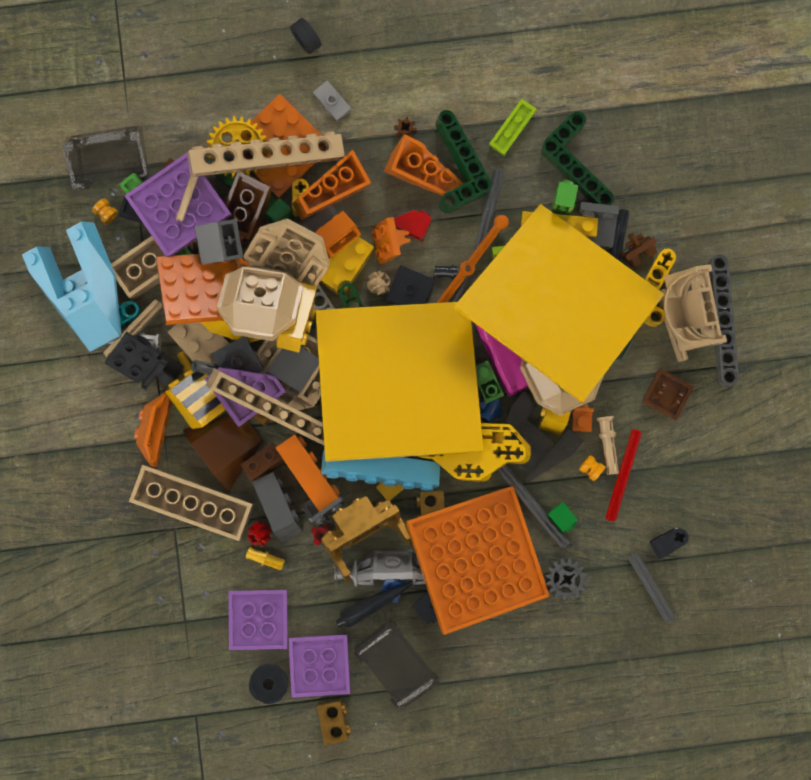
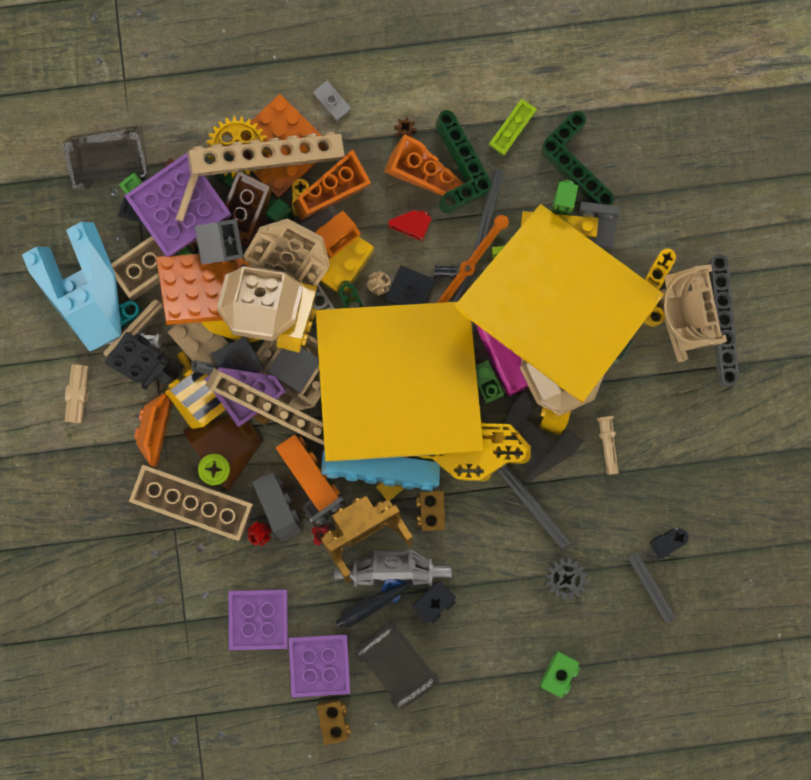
(76, 393): none -> tan piece
(105, 211): light orange wheel -> none
(207, 462): none -> lime gear
(259, 677): black plate -> none
(263, 462): reddish brown brick -> none
(265, 558): yellow axle -> none
(305, 35): black tyre -> none
(388, 240): orange plate -> none
(477, 559): orange plate -> none
(490, 410): blue piece -> none
(559, 662): none -> bright green brick
(562, 517): green brick -> none
(582, 419): orange bracket -> none
(592, 467): light orange wheel -> none
(621, 226): black axle -> none
(623, 475): red axle -> none
(637, 245): reddish brown hips -> none
(667, 394): reddish brown plate -> none

